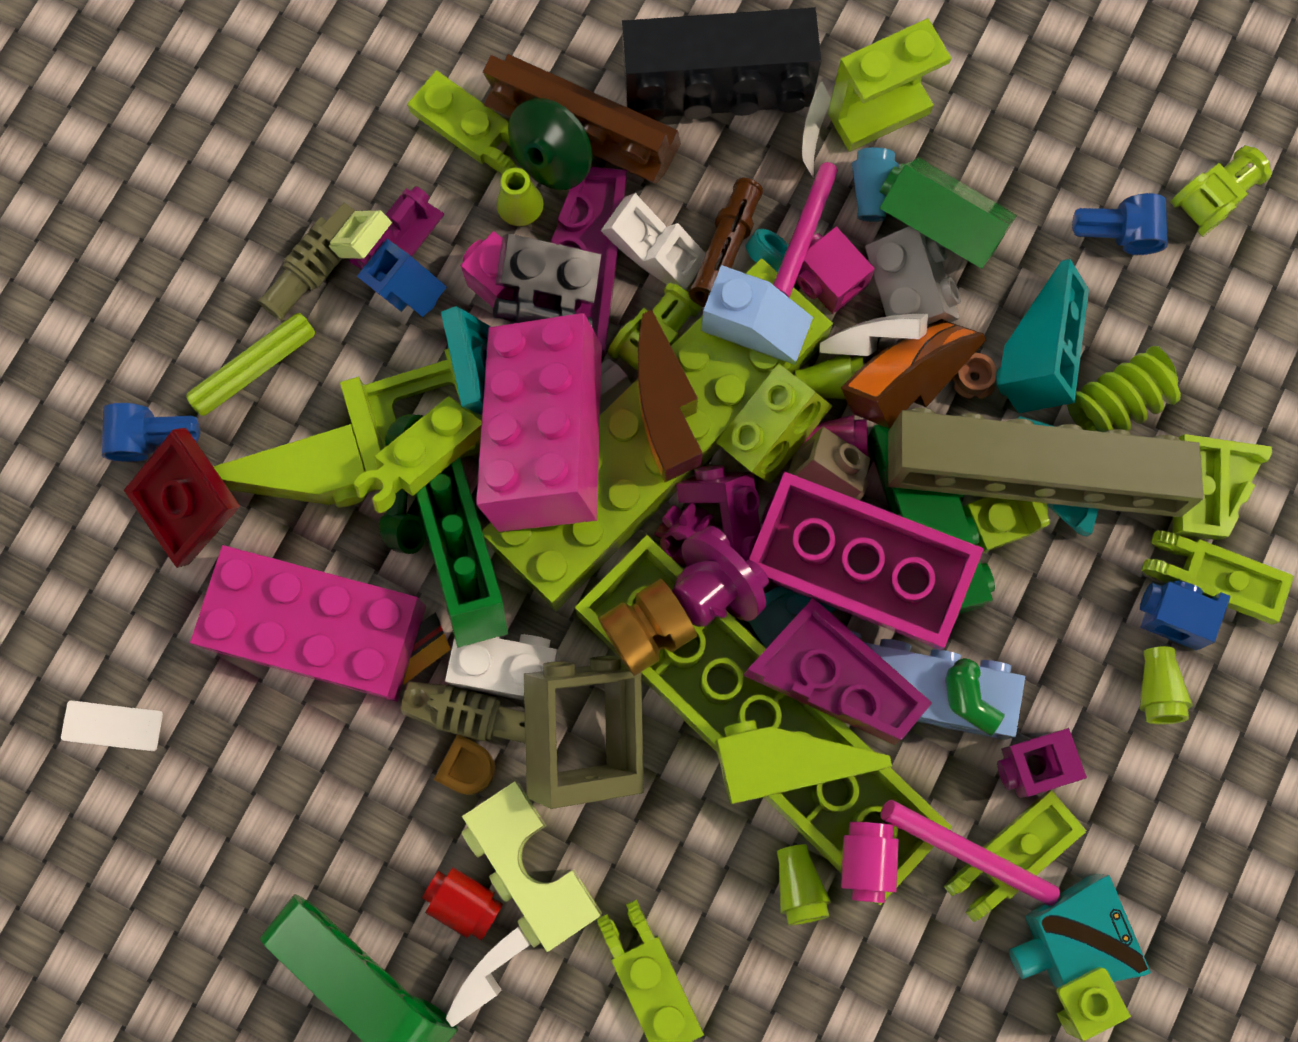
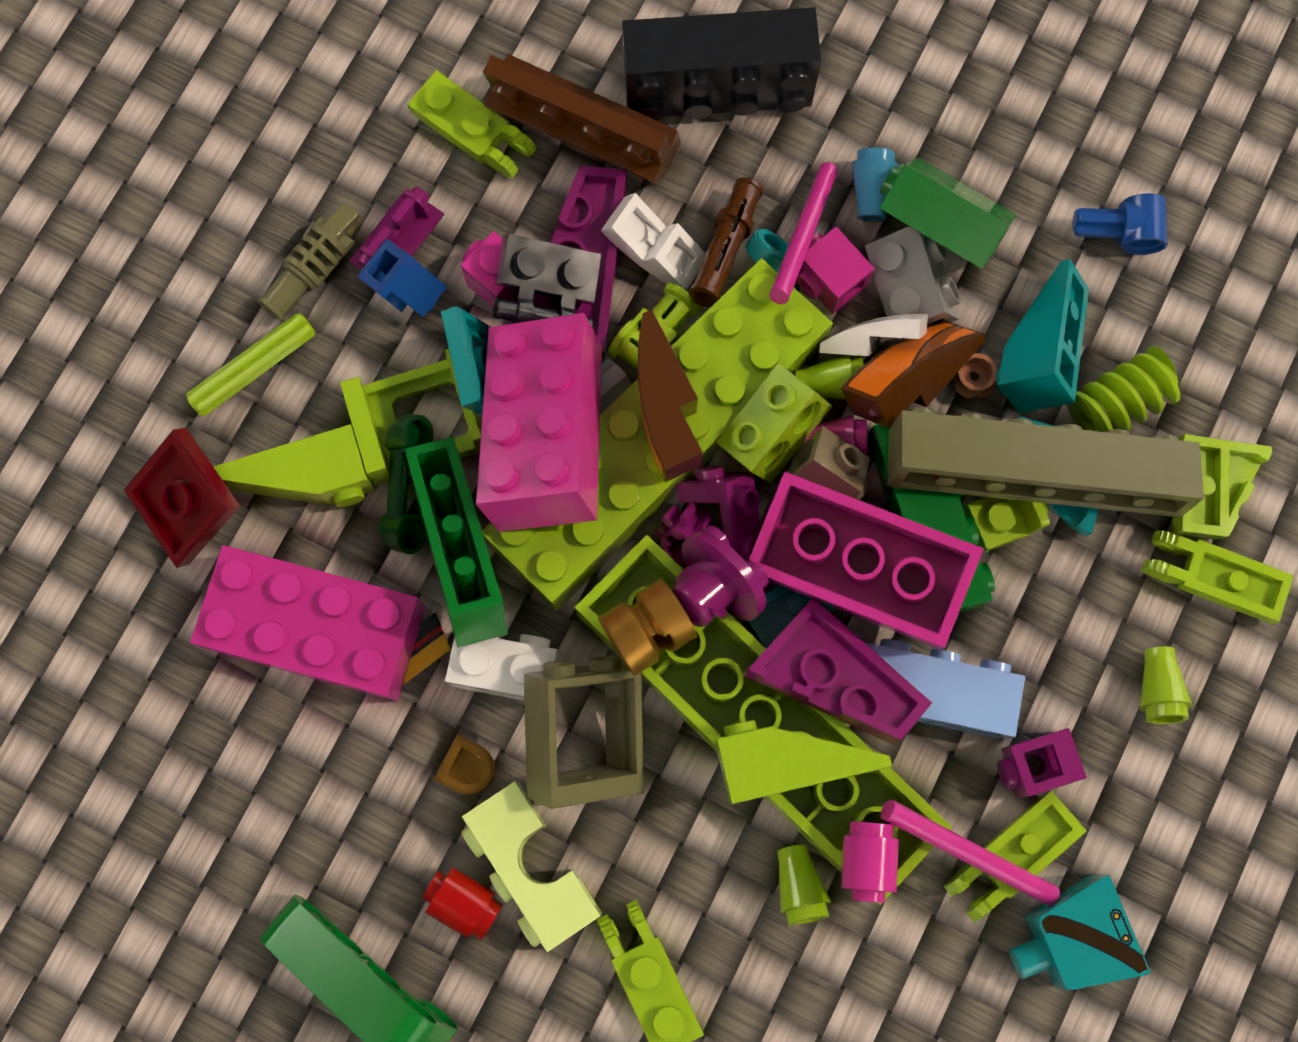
(112, 725): white sticker -> none
(134, 432): blue axle -> none
(359, 234): yellowish green tile -> none
(420, 453): lime plate -> none
(462, 712): olive hinge -> none
(480, 984): white slope -> none
(518, 198): lime cone -> none
(550, 143): dark green dish -> none
(755, 315): light blue slope -> none
(815, 117): white sticker -> none
(882, 85): lime window -> none
(965, 697): green arm -> none
(1090, 1005): lime bracket -> none
(1183, 613): blue brick -> none
(1219, 191): lime connector -> none

